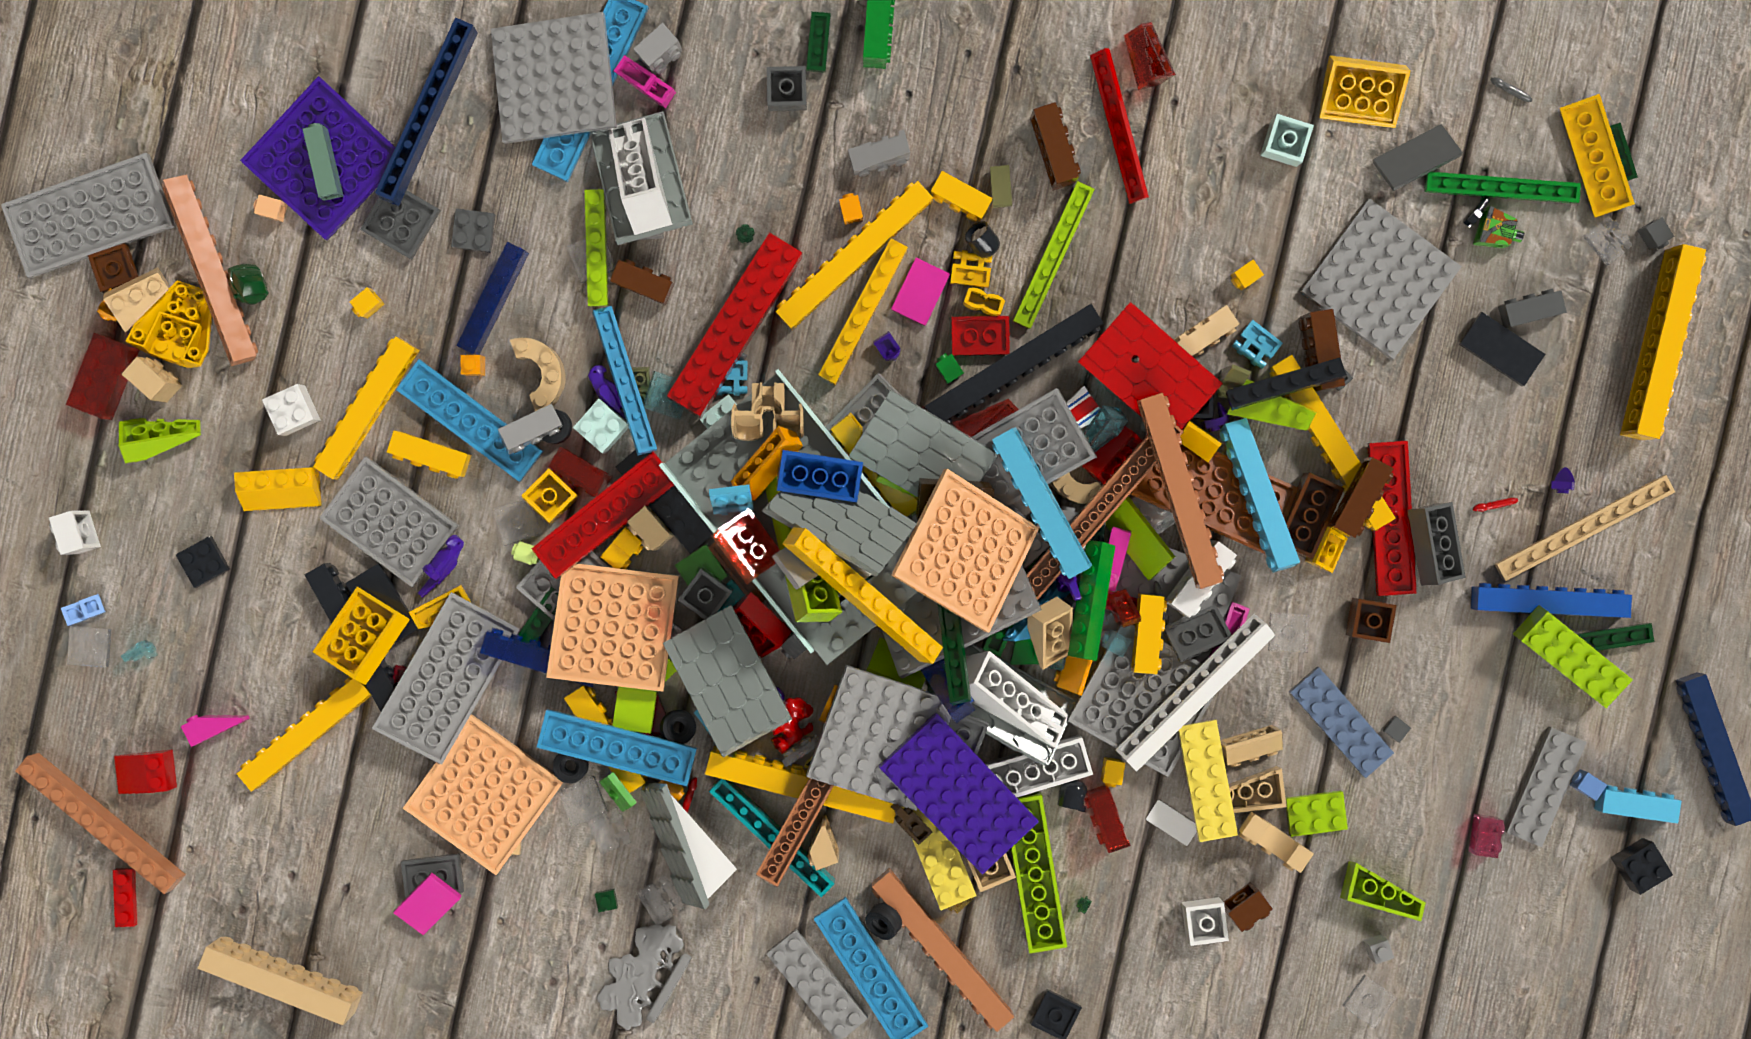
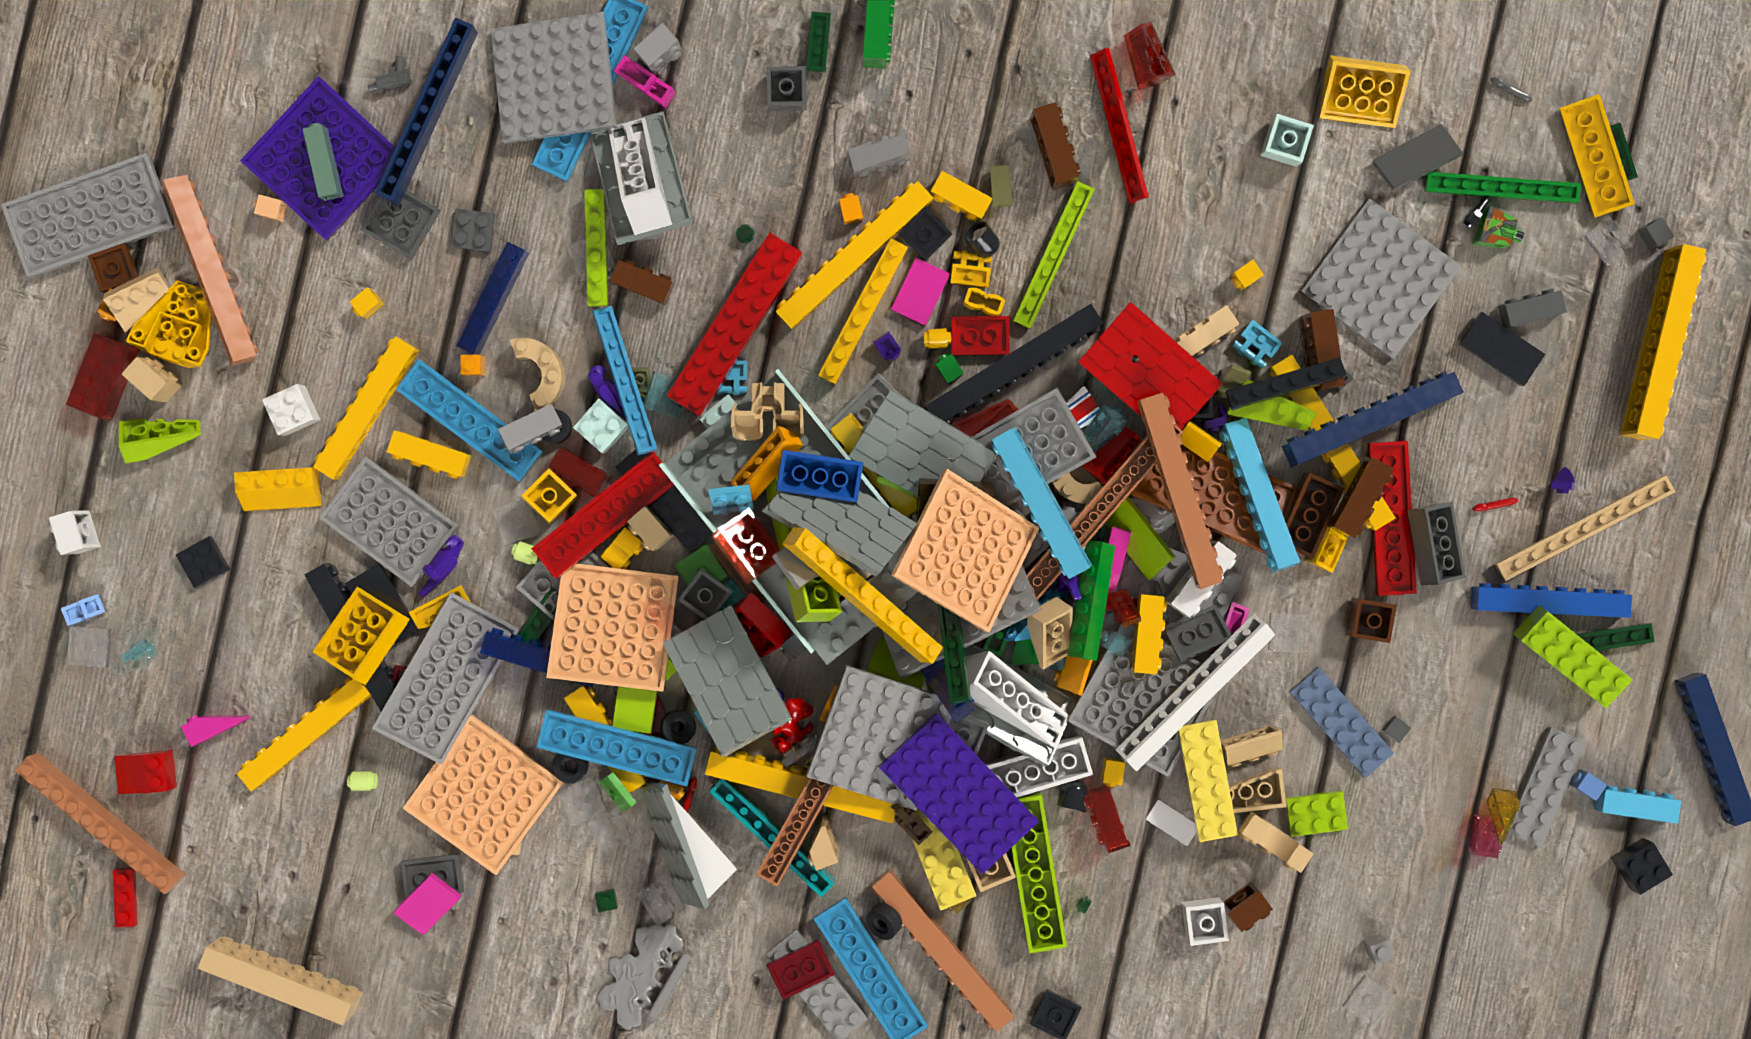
(247, 283): dark green helmet -> none
(362, 781): none -> yellowish green brick
(395, 78): none -> dark grey piece
(800, 969): none -> dark red tile
(925, 234): none -> black plate
(937, 338): none -> yellow brick
(1372, 419): none -> dark blue brick
(1373, 891): lime wedge -> none
(1503, 809): none -> clear yellow slope

